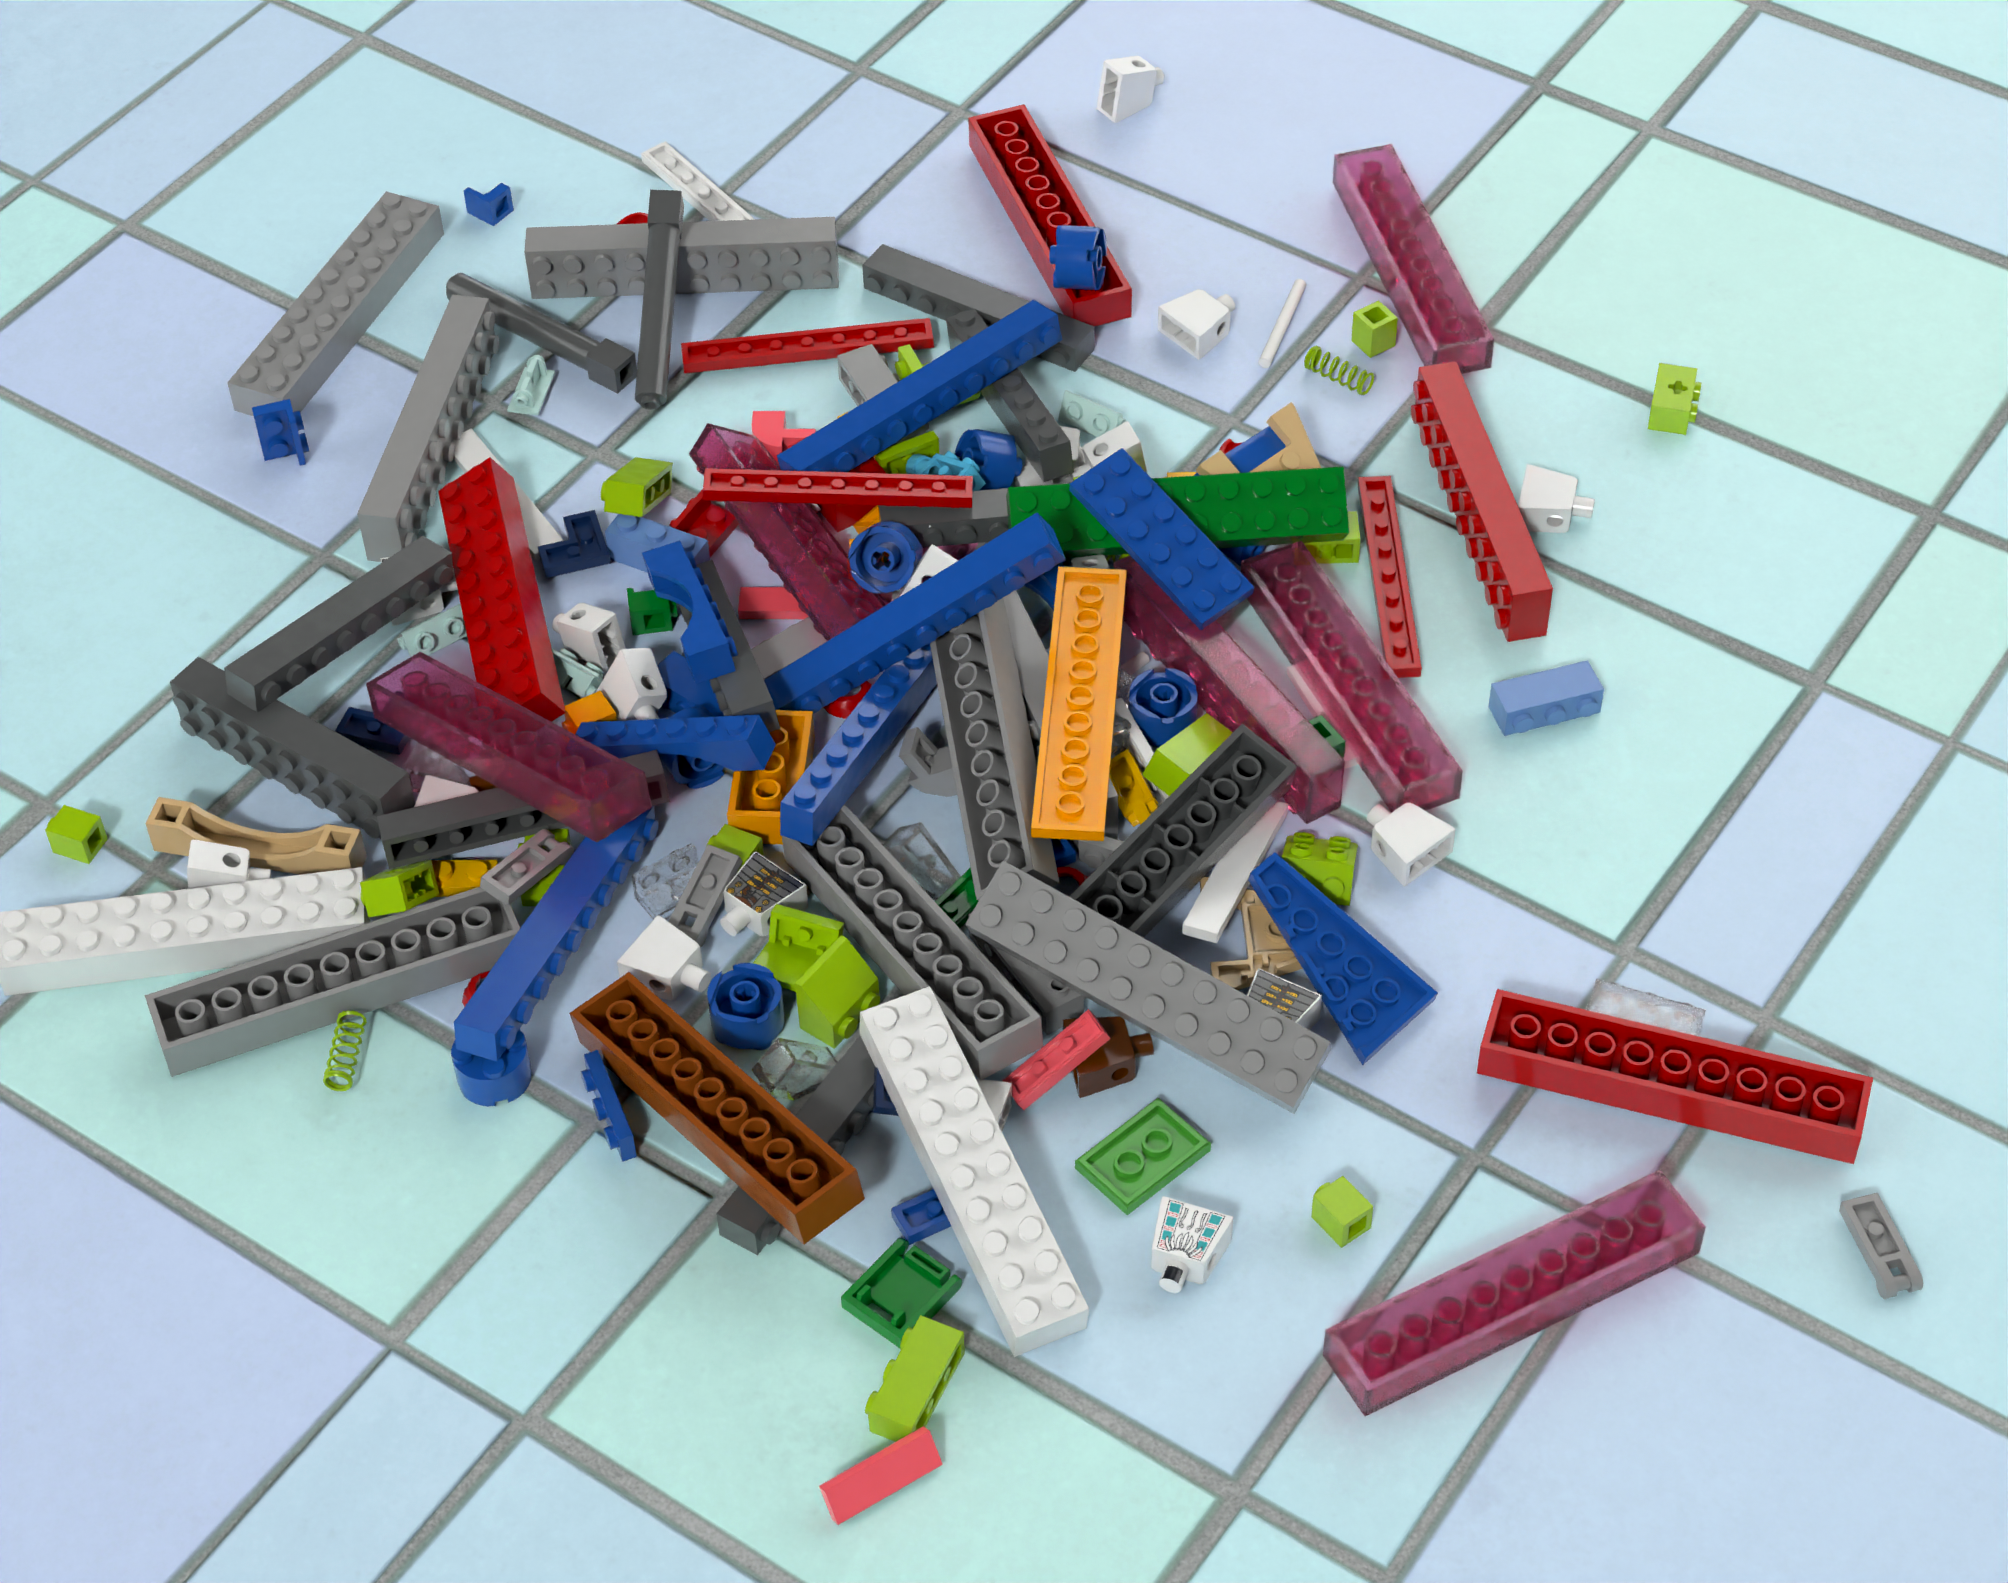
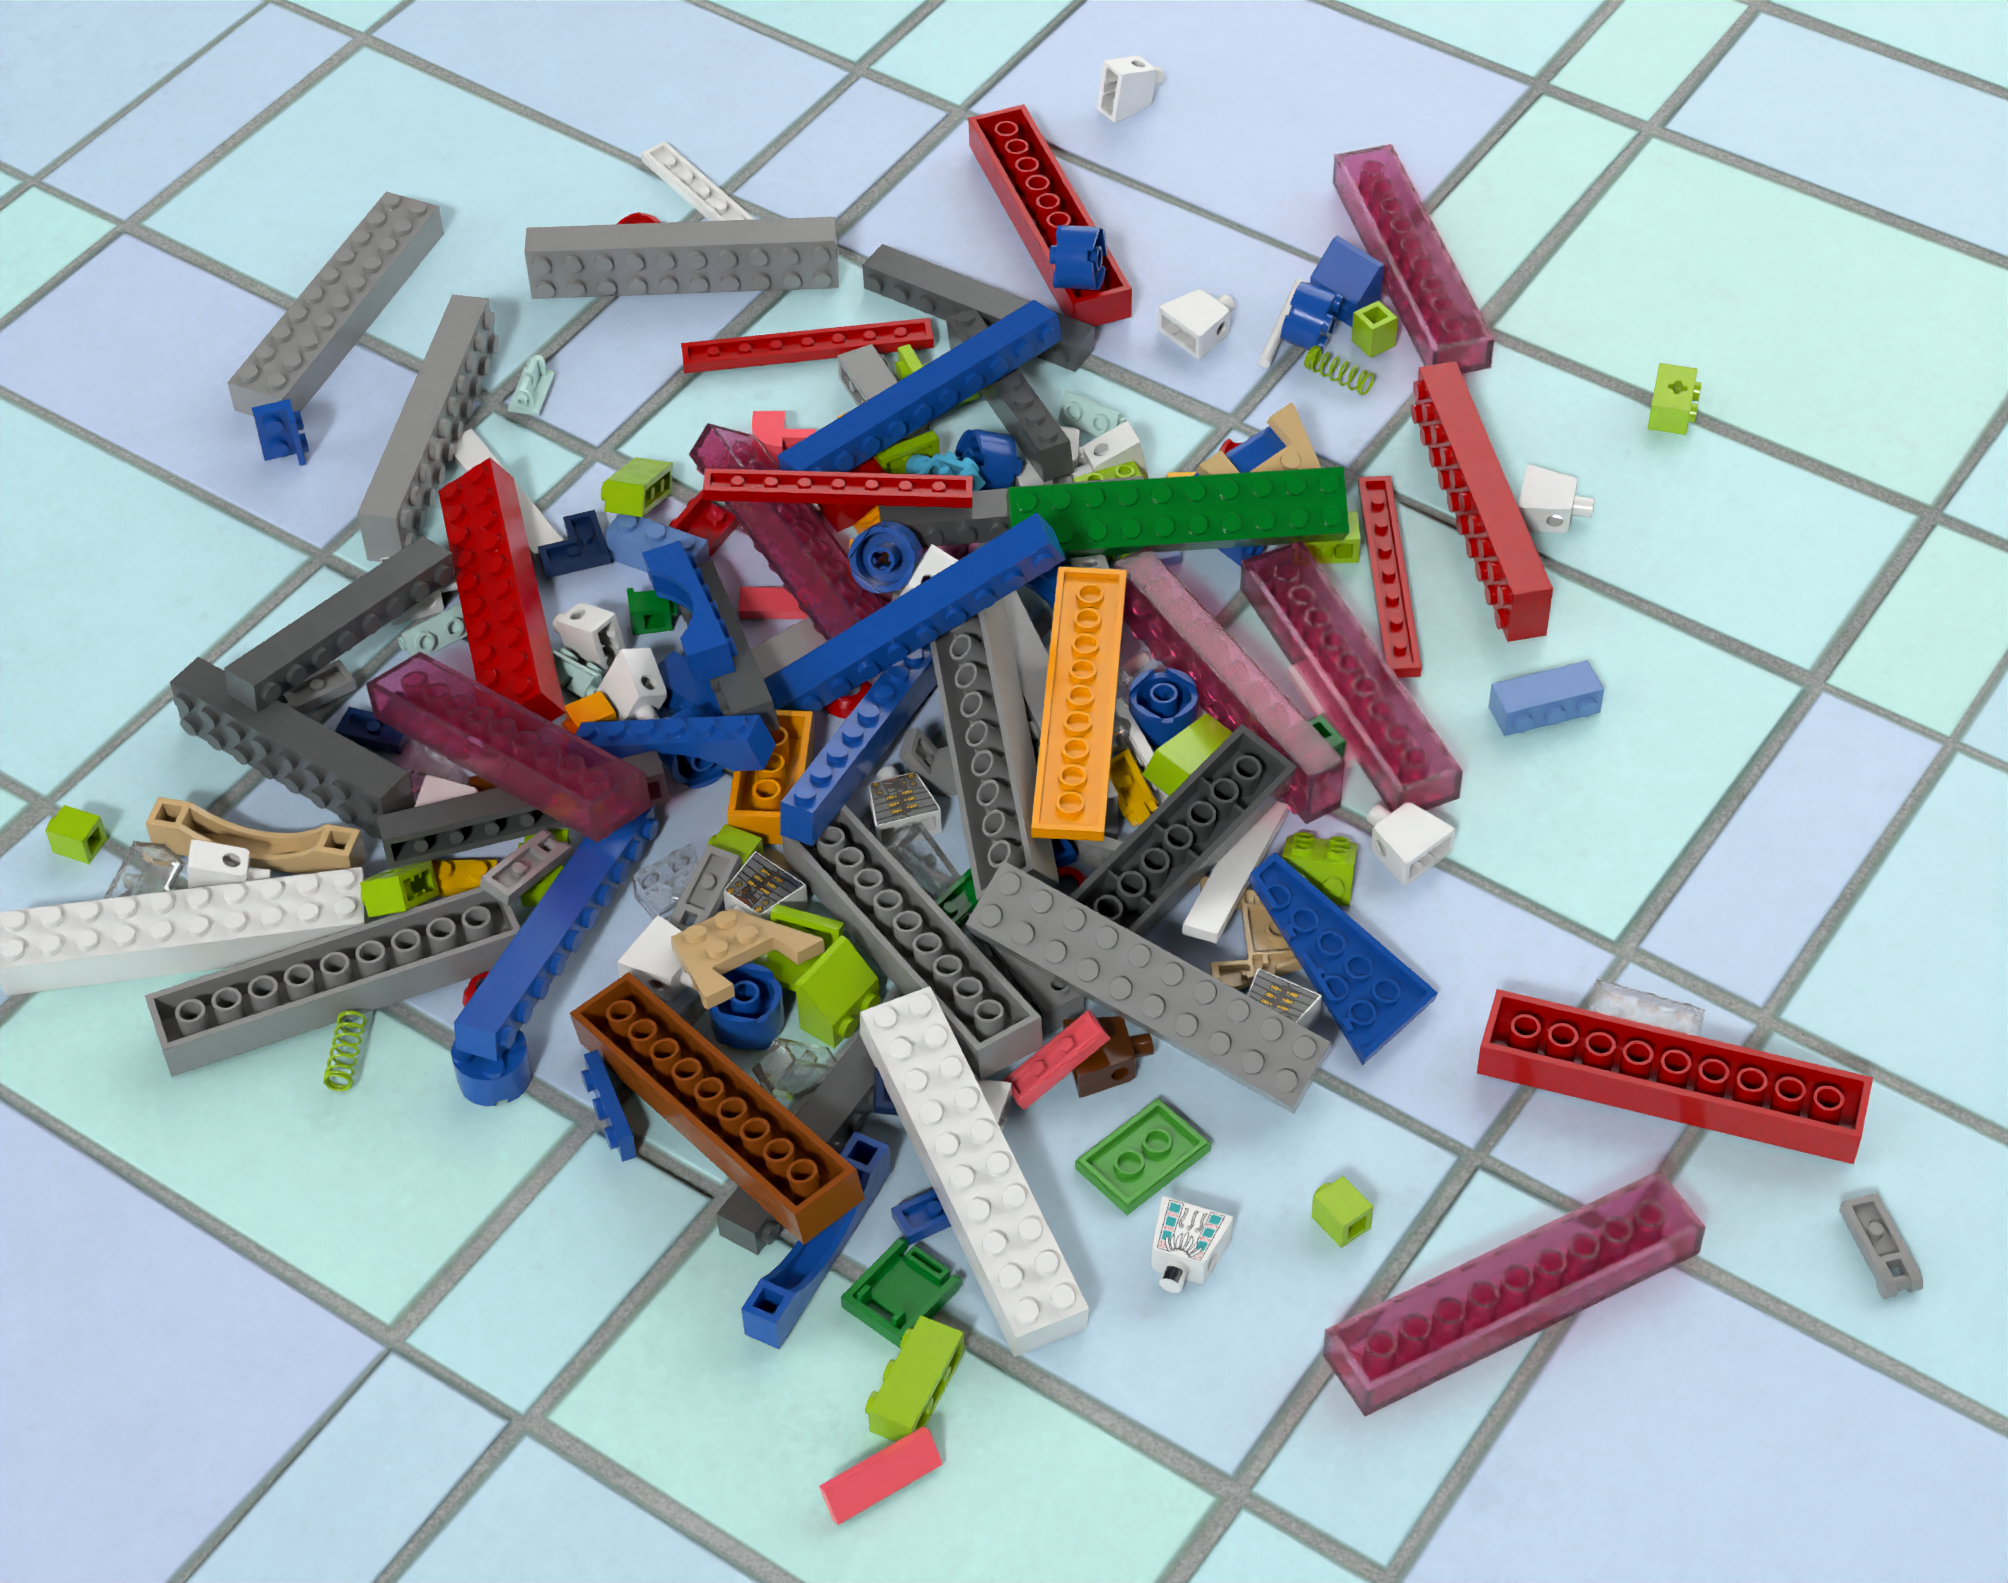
(146, 870): none -> clear slope
(320, 688): none -> light grey plate
(491, 206): blue panel -> none
(605, 360): dark grey brick -> none
(665, 232): dark grey brick -> none
(730, 941): none -> tan wing
(788, 1288): none -> blue arch
(901, 802): none -> torso
(1161, 539): blue plate -> none
(1311, 316): none -> blue brick
(1349, 273): none -> blue slope

